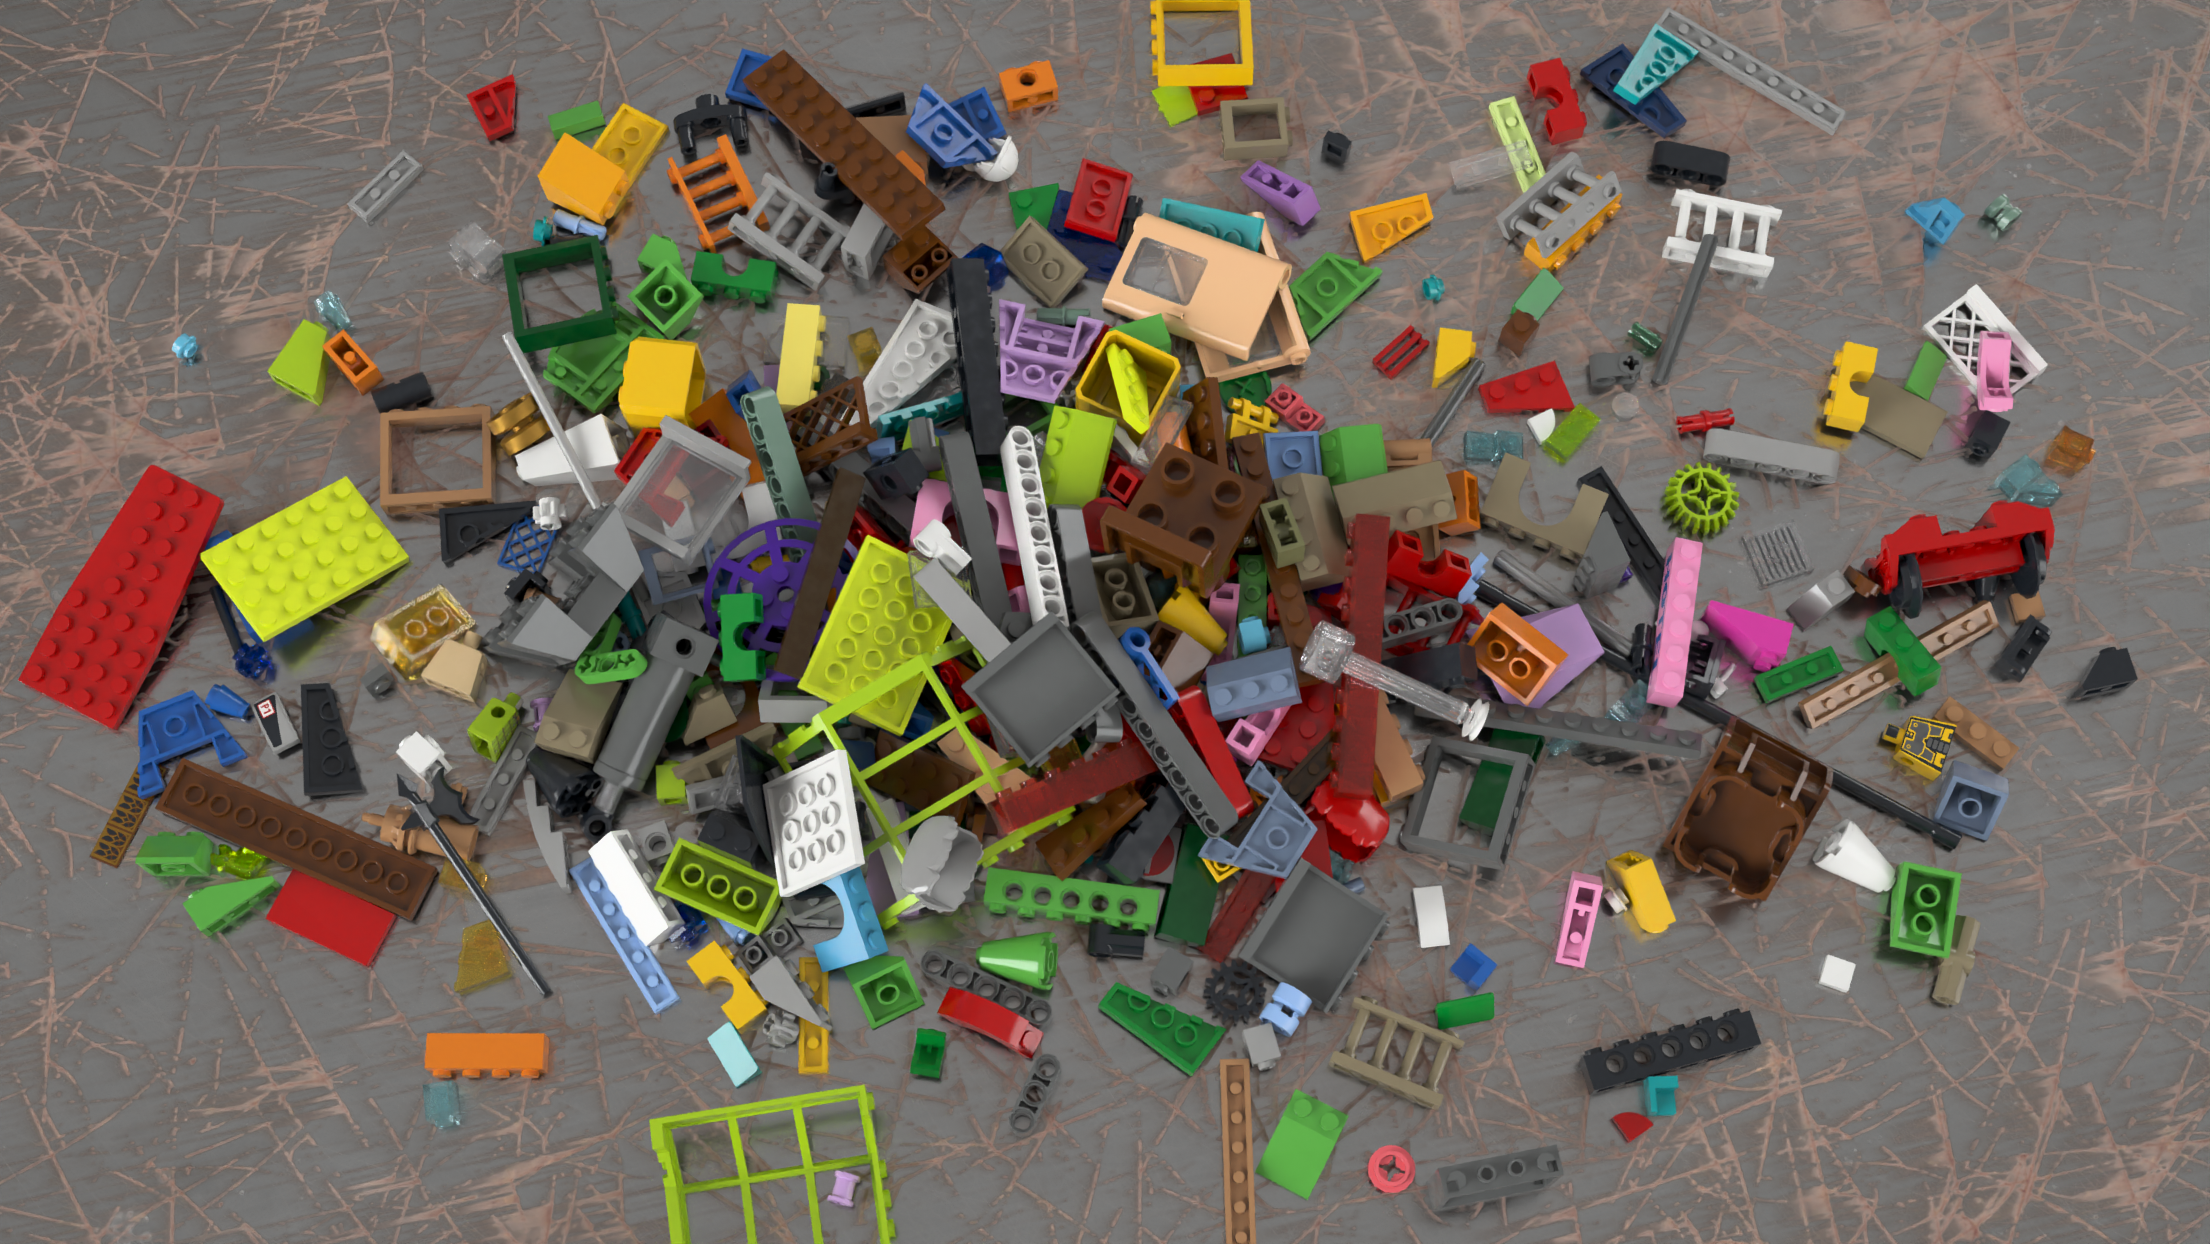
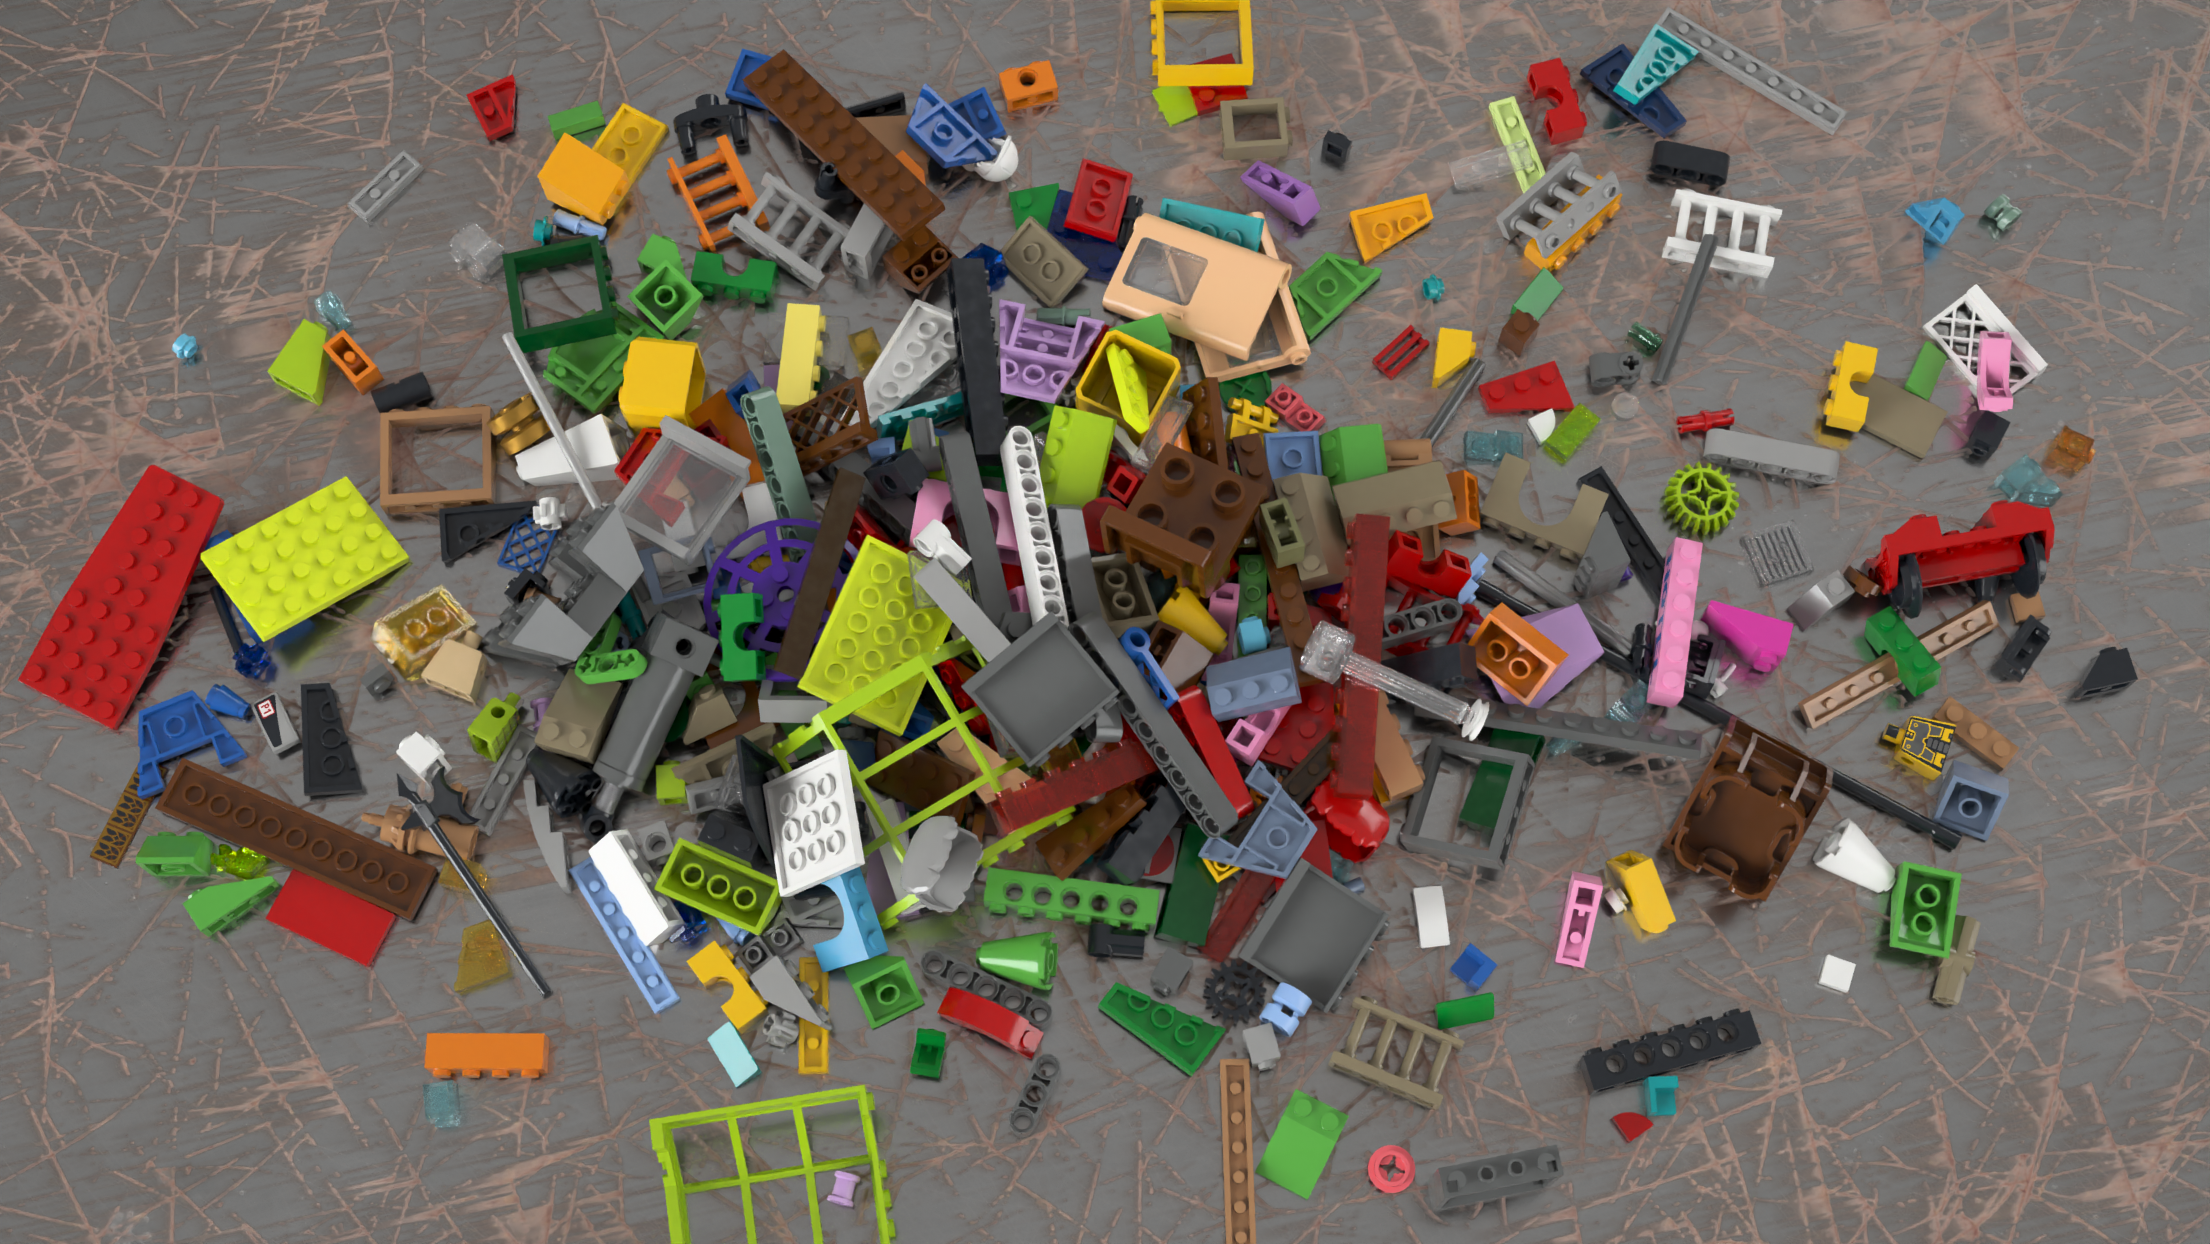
(1798, 674): green plate -> none

